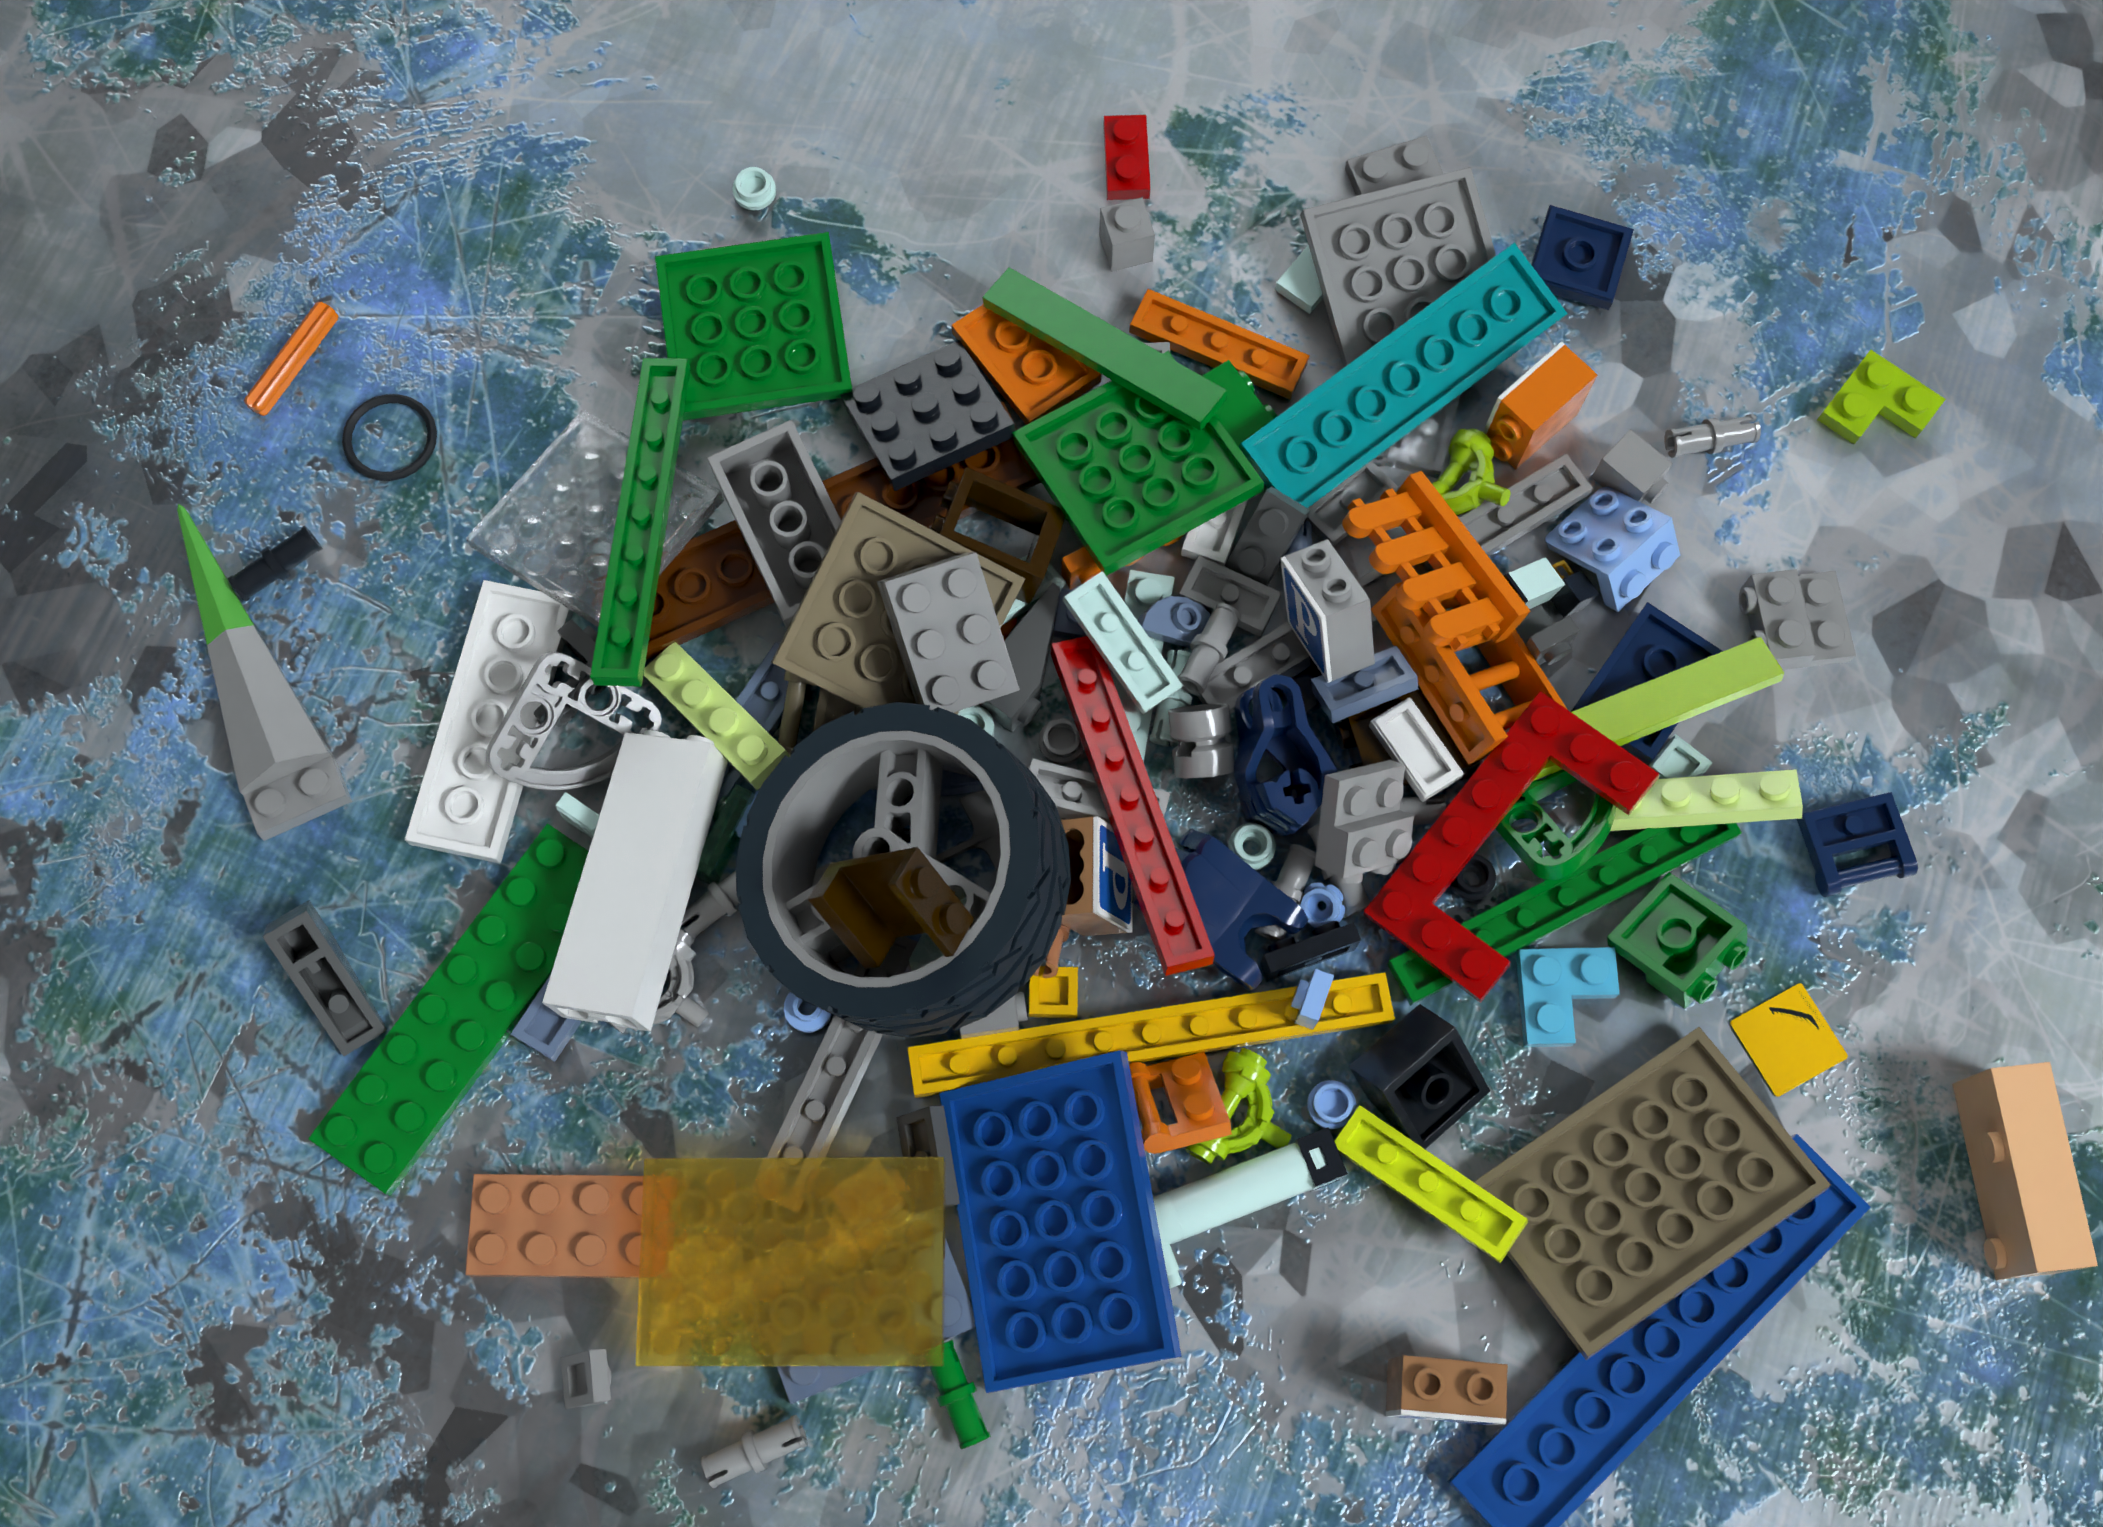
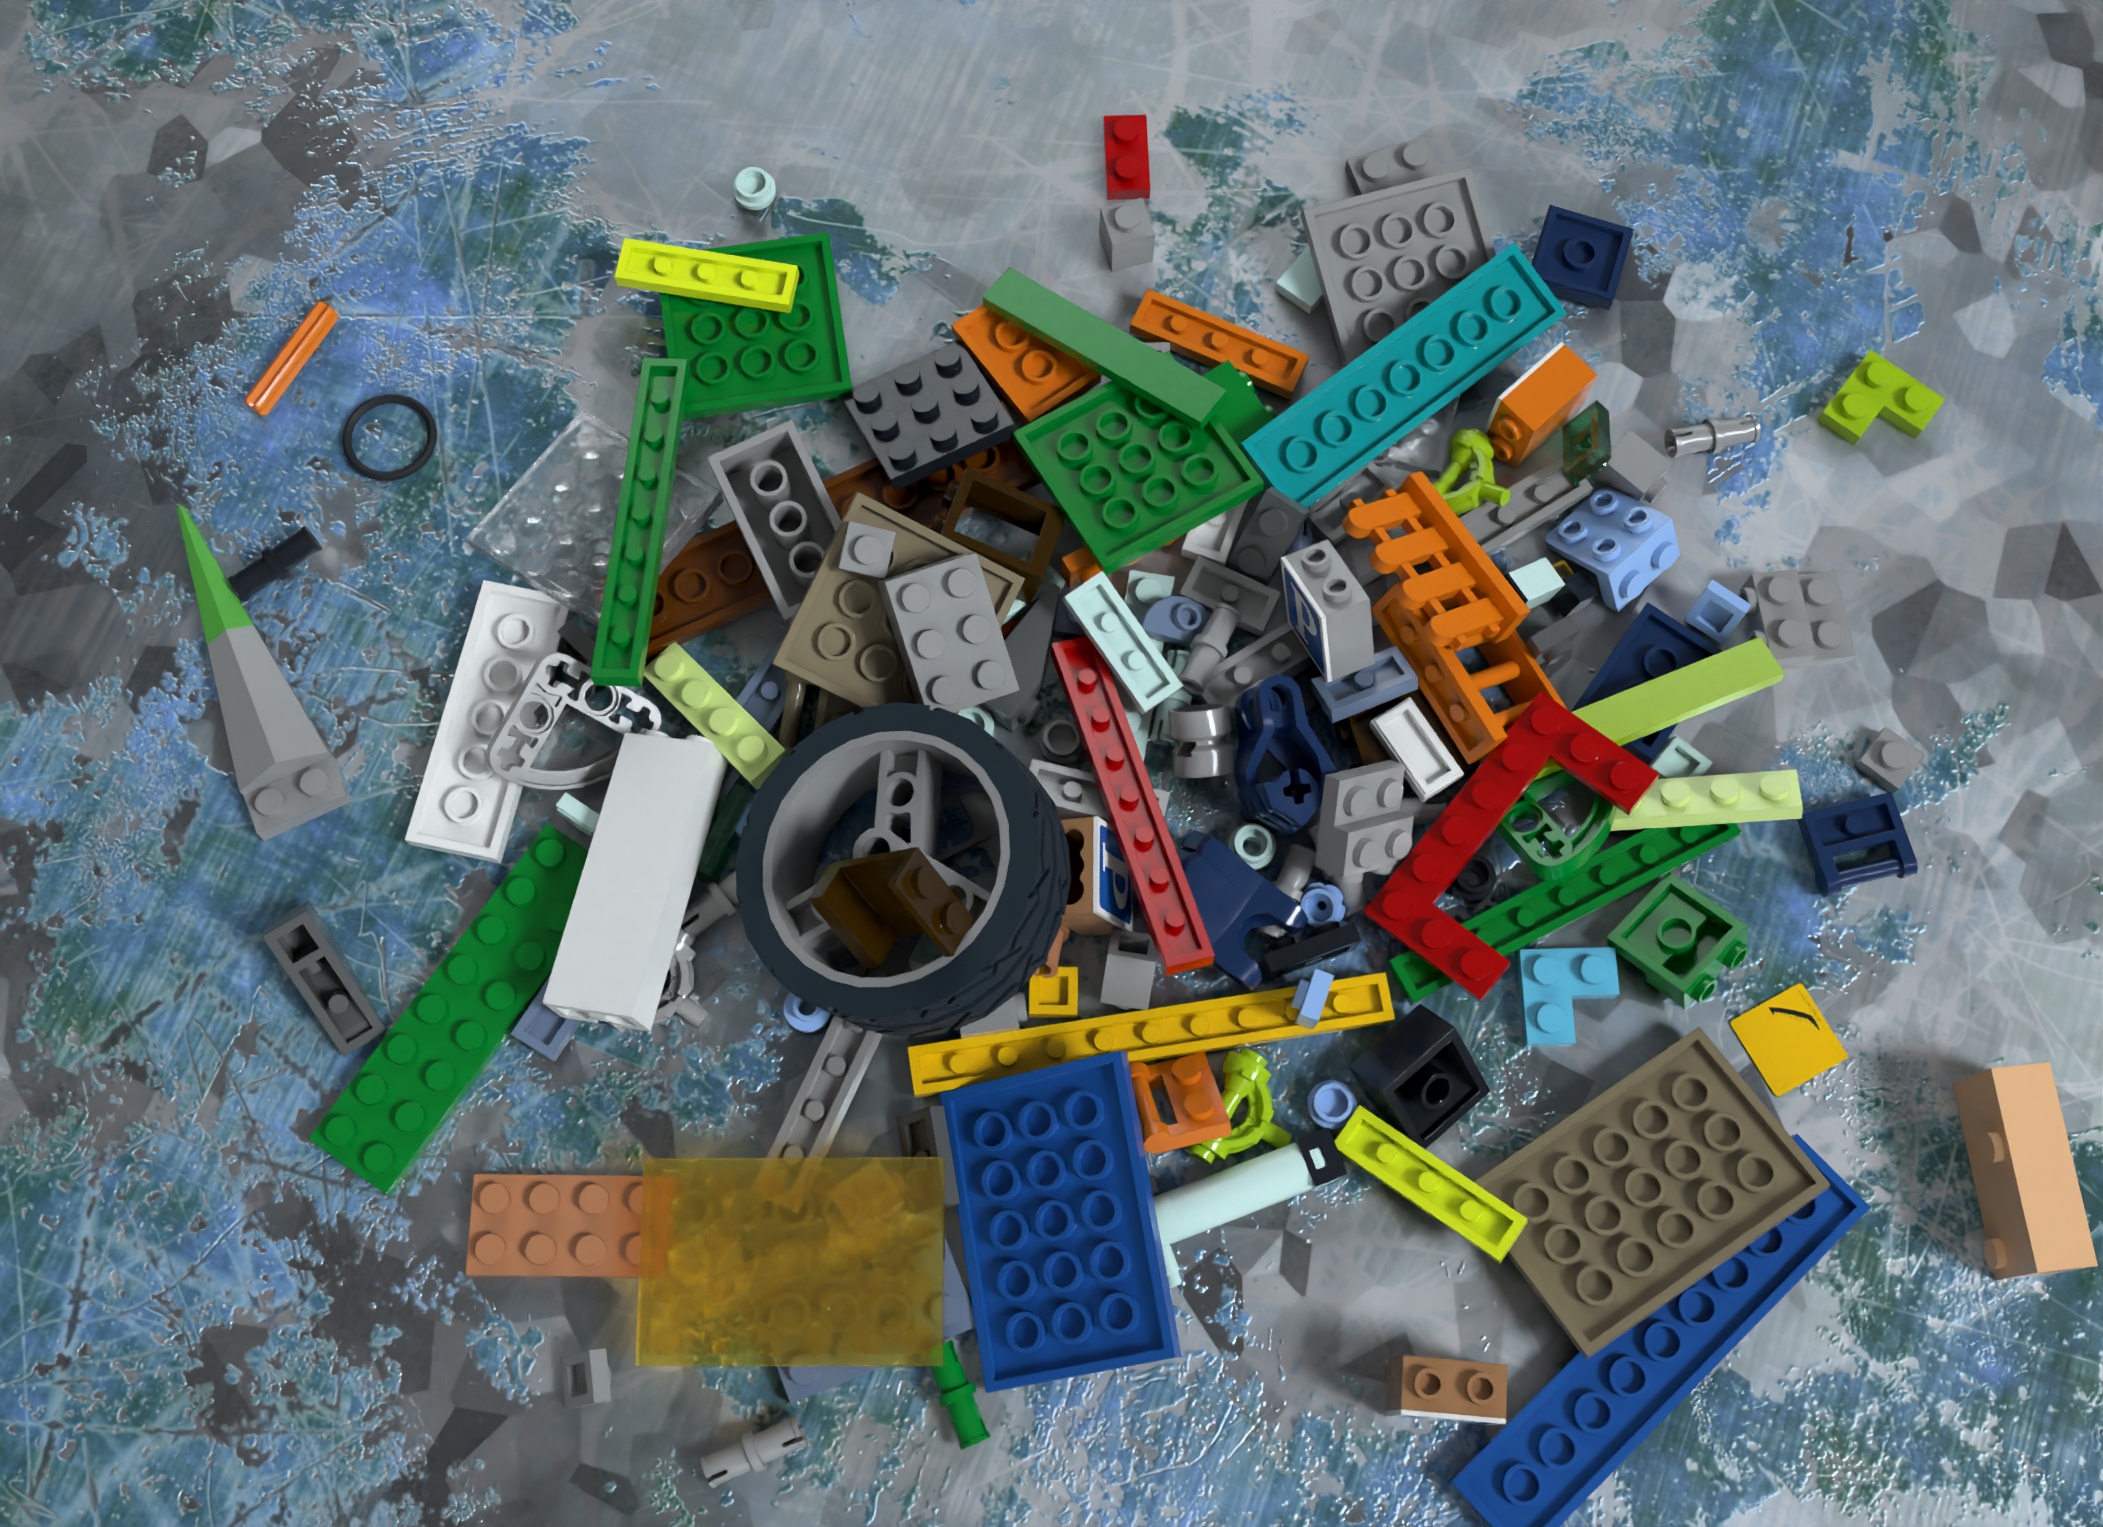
(707, 275): none -> neon yellow plate
(866, 550): none -> light grey plate
(1129, 970): none -> light grey brick
(1586, 443): none -> clear green plate
(1717, 612): none -> light blue plate
(1889, 760): none -> light grey plate

